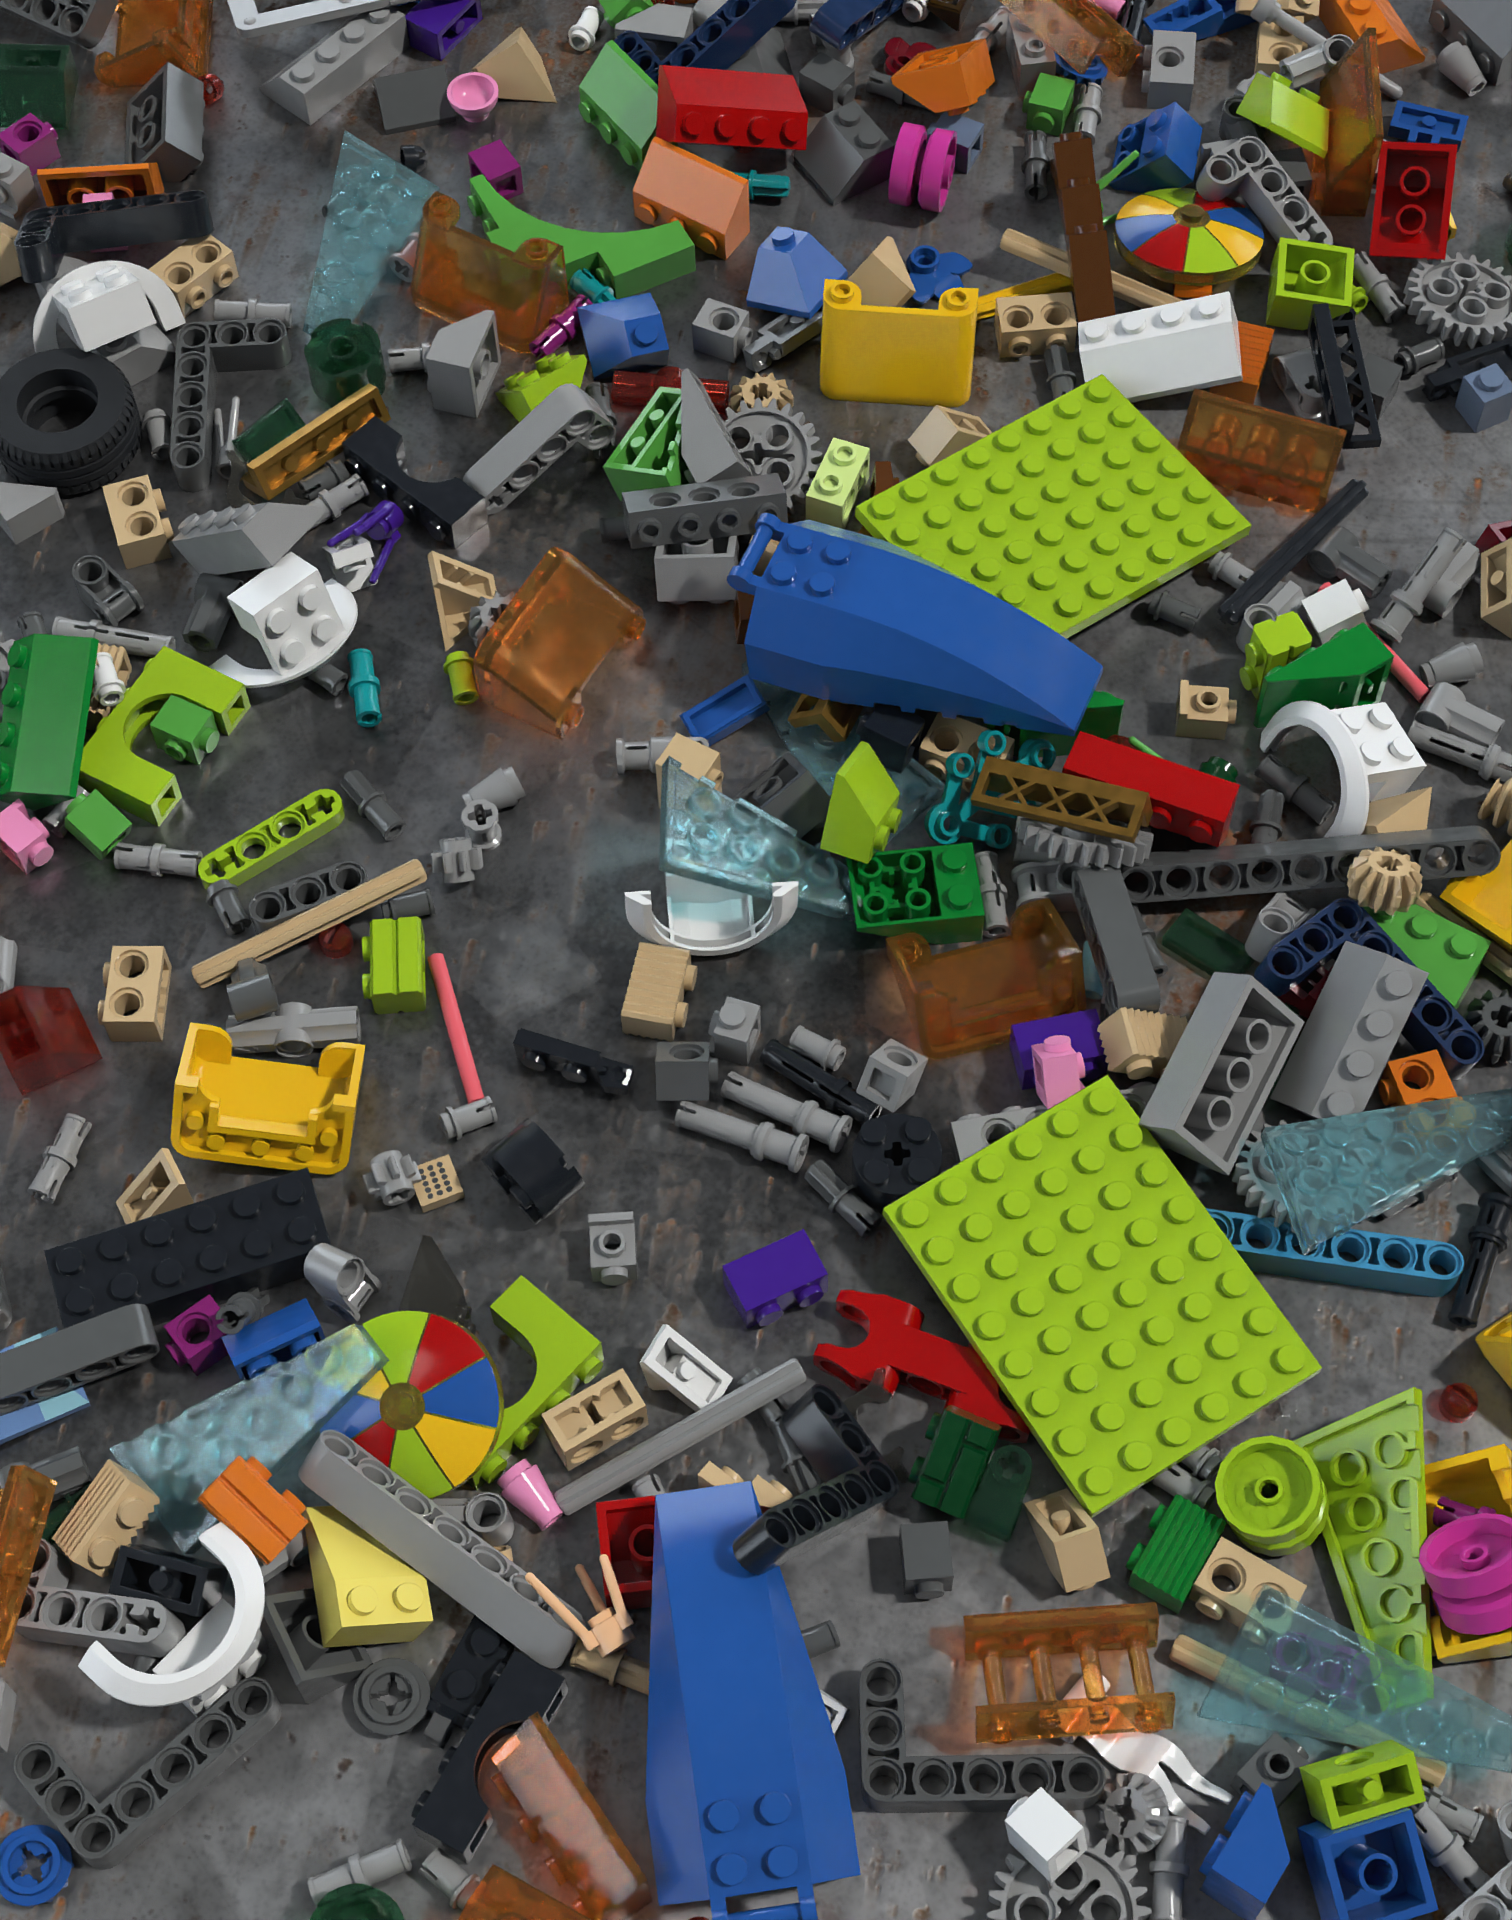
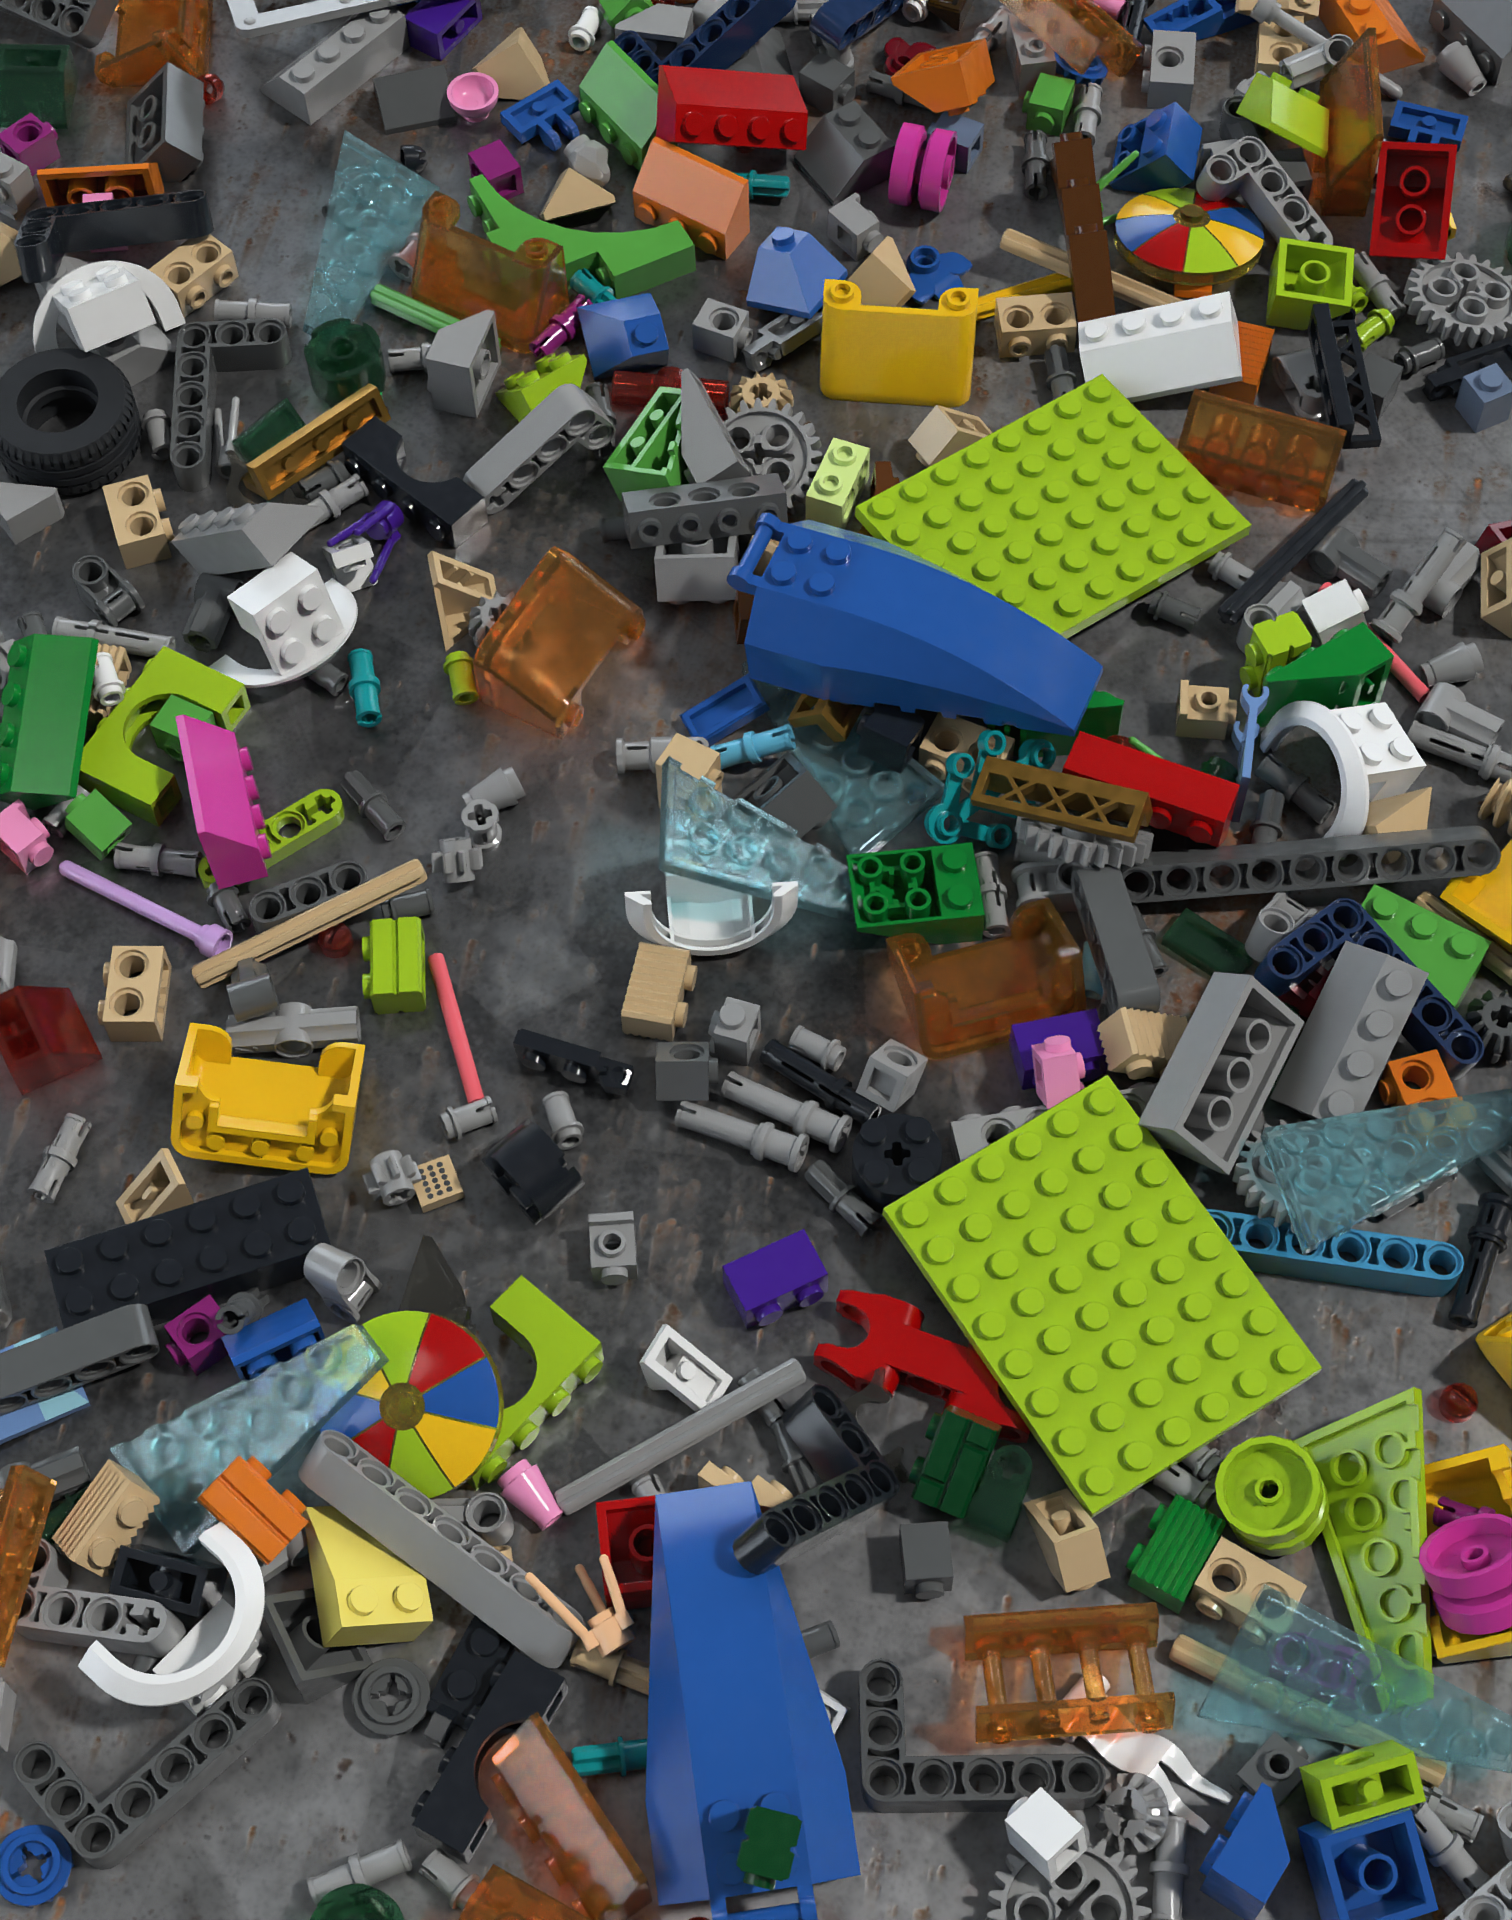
(208, 938): none -> lavender piece
(224, 802): none -> dark pink slope
(411, 309): none -> bright green axle
(540, 112): none -> blue hinge
(565, 1128): none -> light grey pin
(573, 196): none -> tan slope
(589, 159): none -> light grey rock
(595, 1419): tan brick -> none
(610, 1757): none -> teal axle
(755, 746): none -> medium azure pin
(766, 1850): none -> dark green brick
(854, 227): none -> light grey brick
(861, 807): lime slope -> none
(1245, 743): none -> medium blue flag
(1378, 324): none -> lime pin
(1384, 880): tan gear -> none

